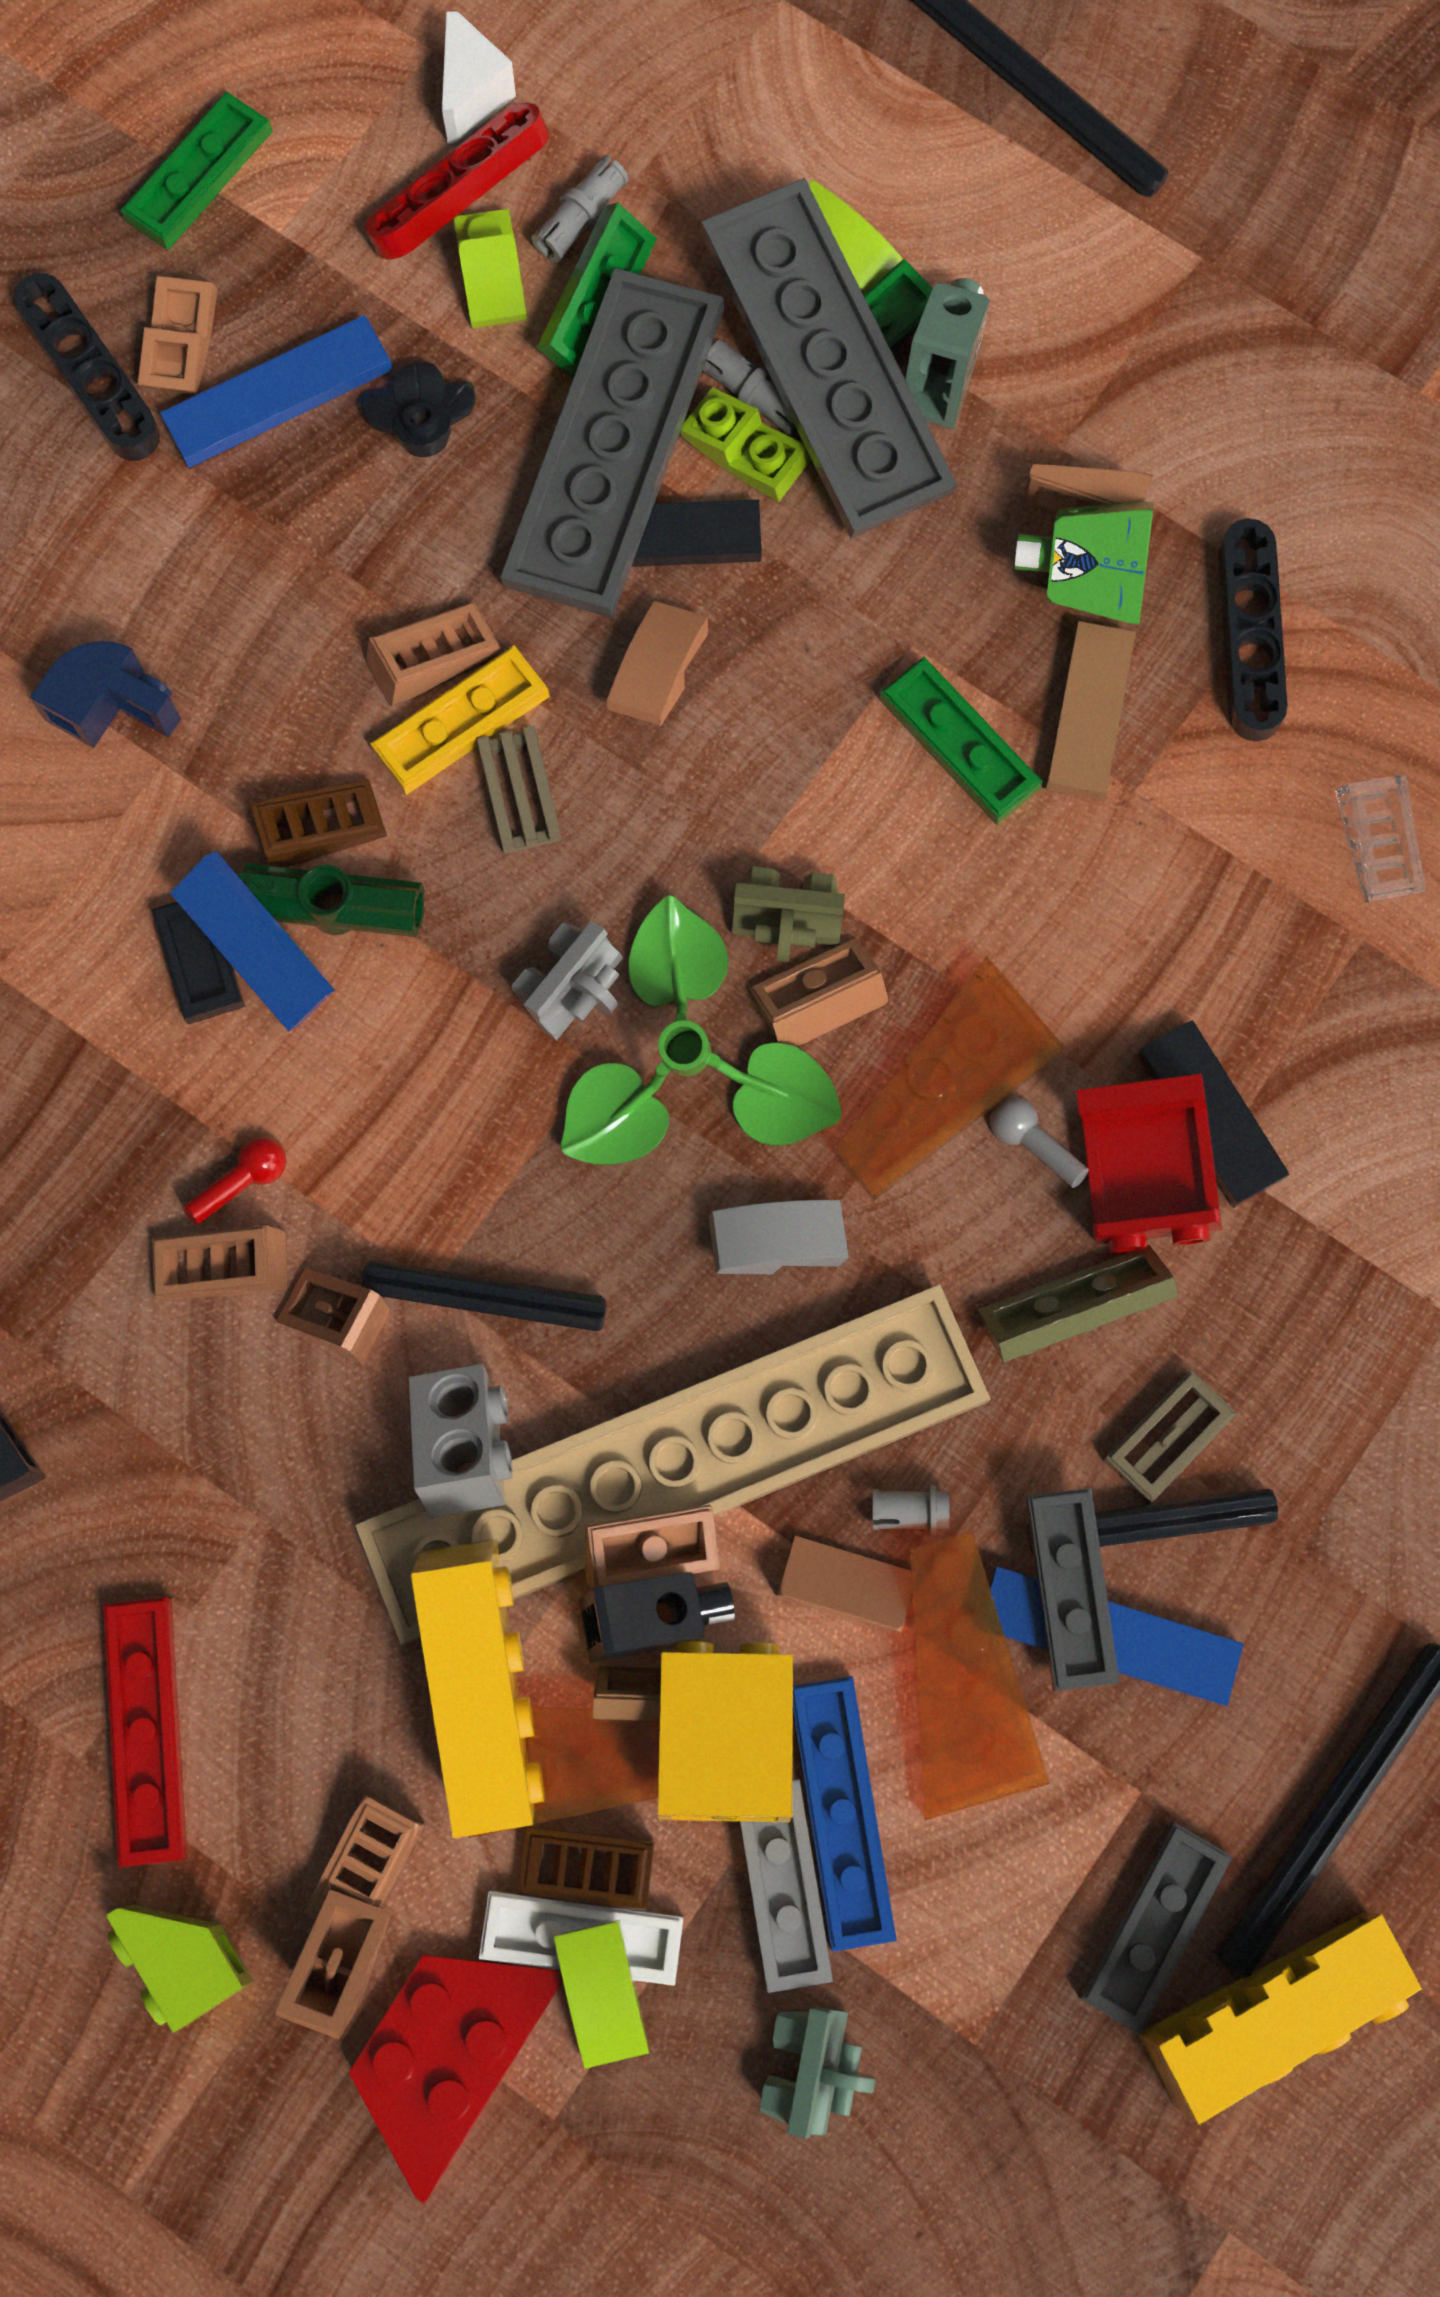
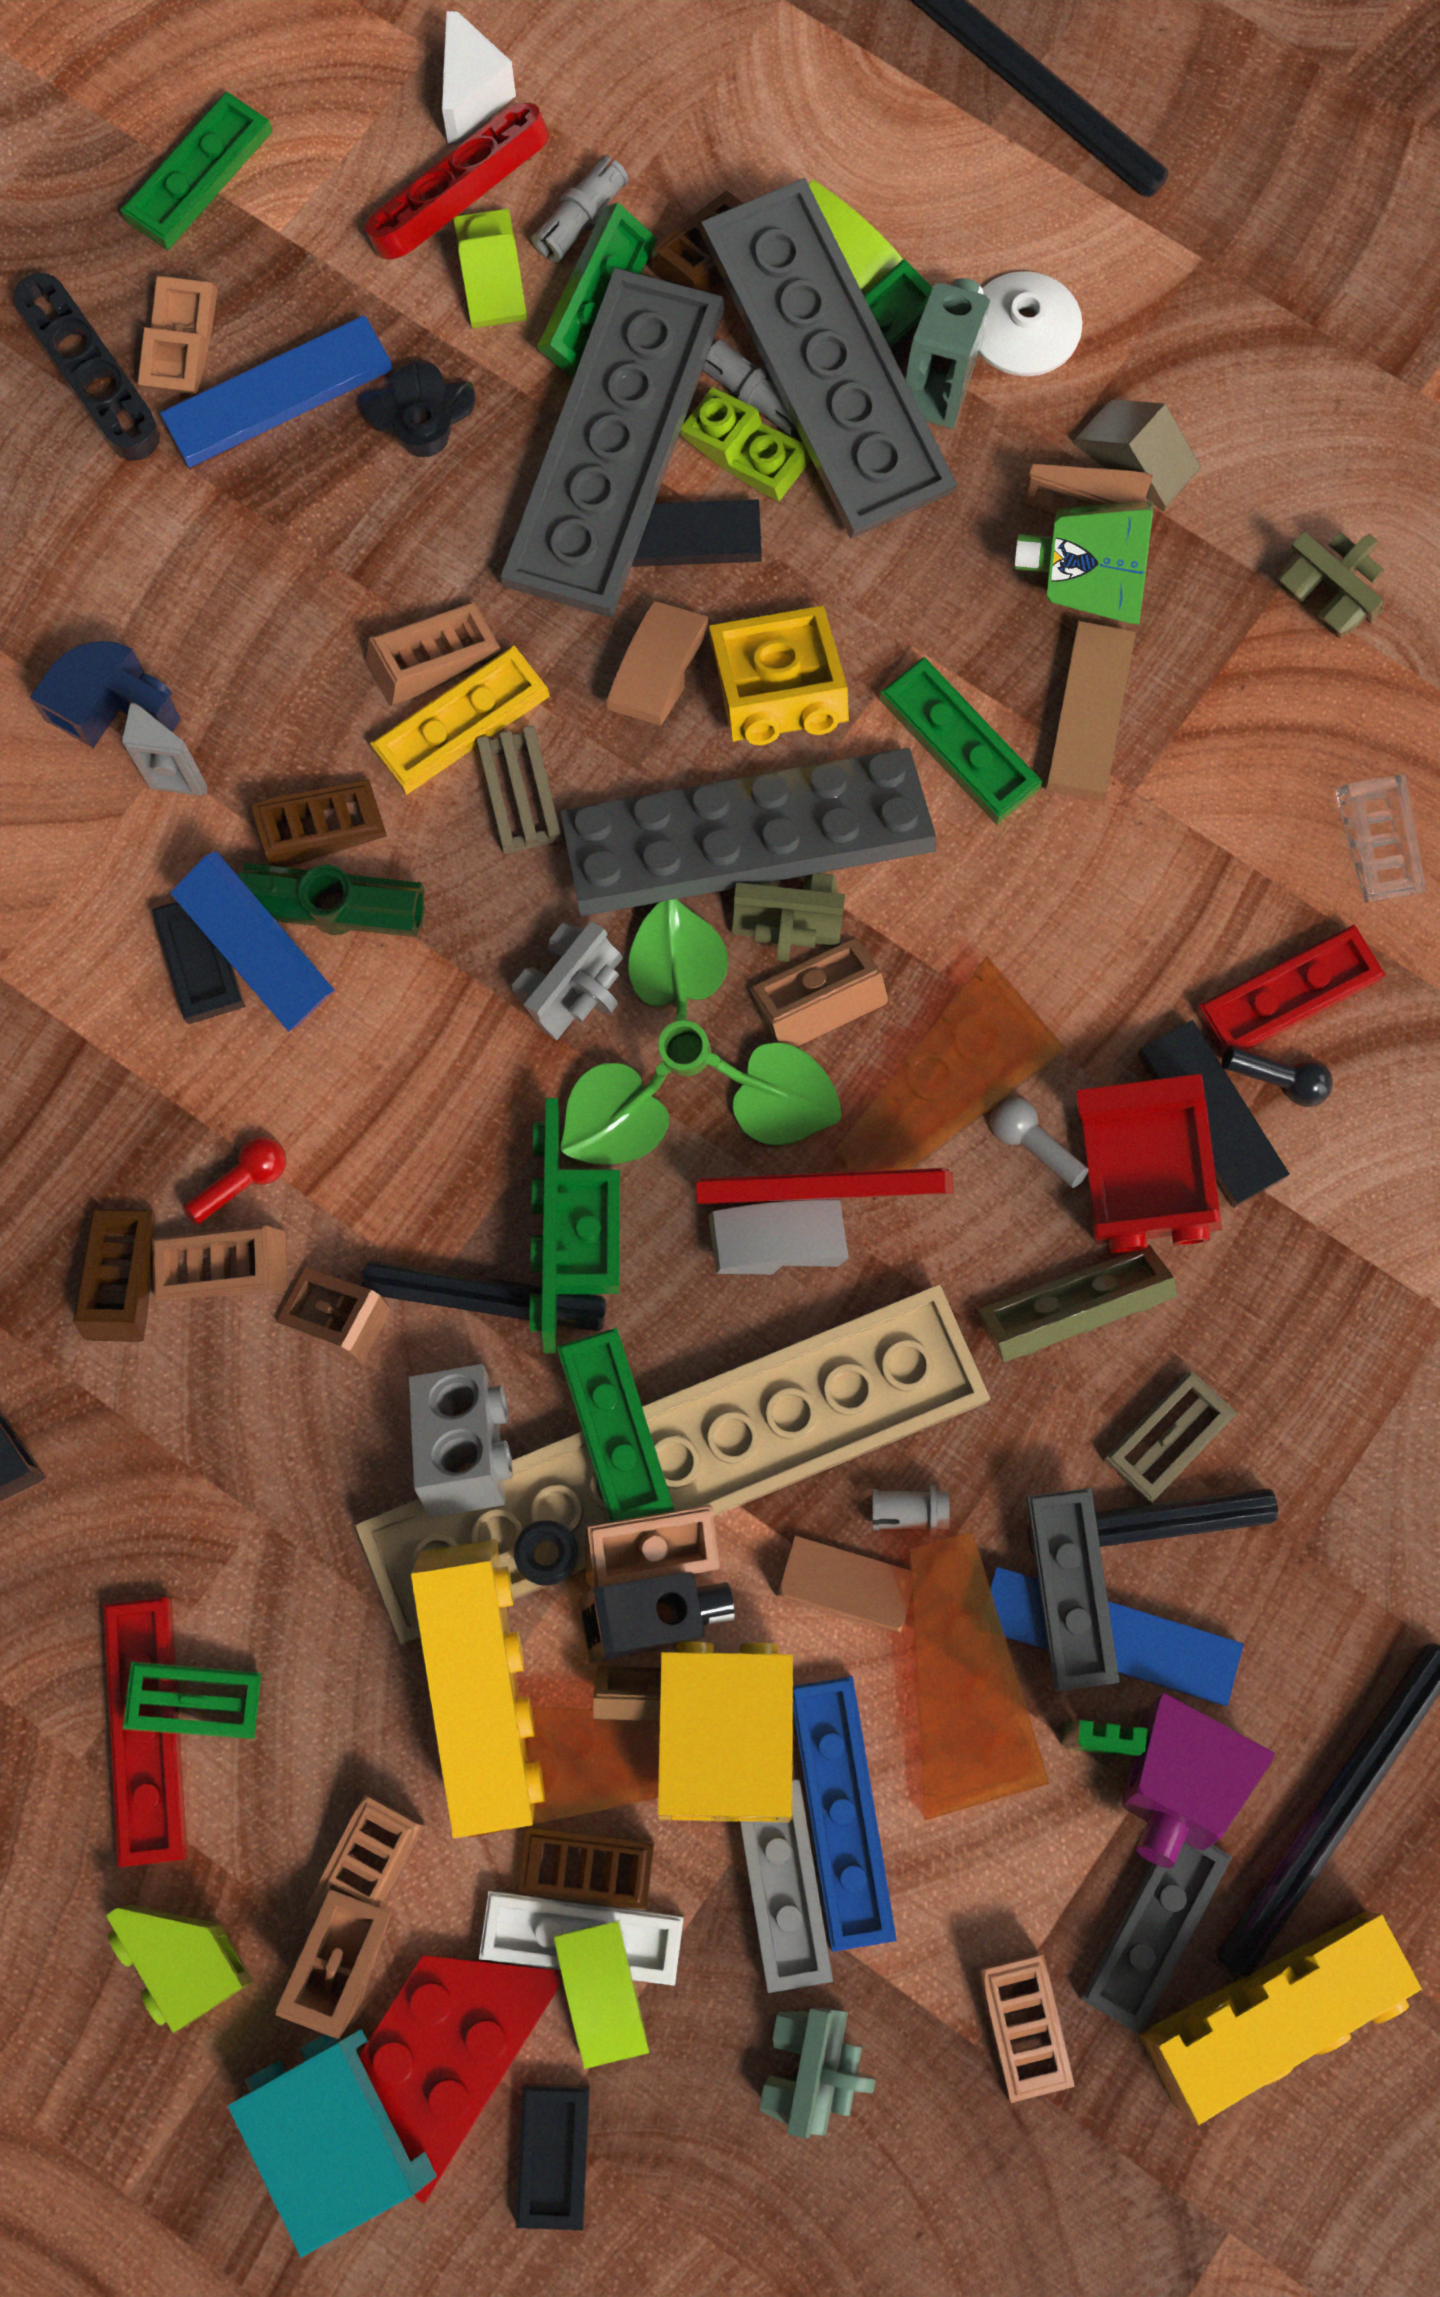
(115, 1313): none -> reddish brown slope
(136, 1696): none -> green tile
(161, 755): none -> light grey slope
(325, 2143): none -> teal panel
(542, 1532): none -> black plate
(553, 2156): none -> black tile
(579, 1229): none -> green bracket
(614, 1426): none -> green tile
(669, 254): none -> reddish brown slope
(747, 831): none -> dark grey plate
(780, 675): none -> yellow plate
(825, 1186): none -> red tile
(1008, 1972): none -> nougat slope
(1034, 343): none -> white dish
(1103, 1738): none -> green tile
(1142, 440): none -> dark tan slope
(1189, 1779): none -> magenta torso
(1256, 629): black beam -> none
(1291, 991): none -> red tile
(1304, 1082): none -> black bar
(1353, 597): none -> olive hips

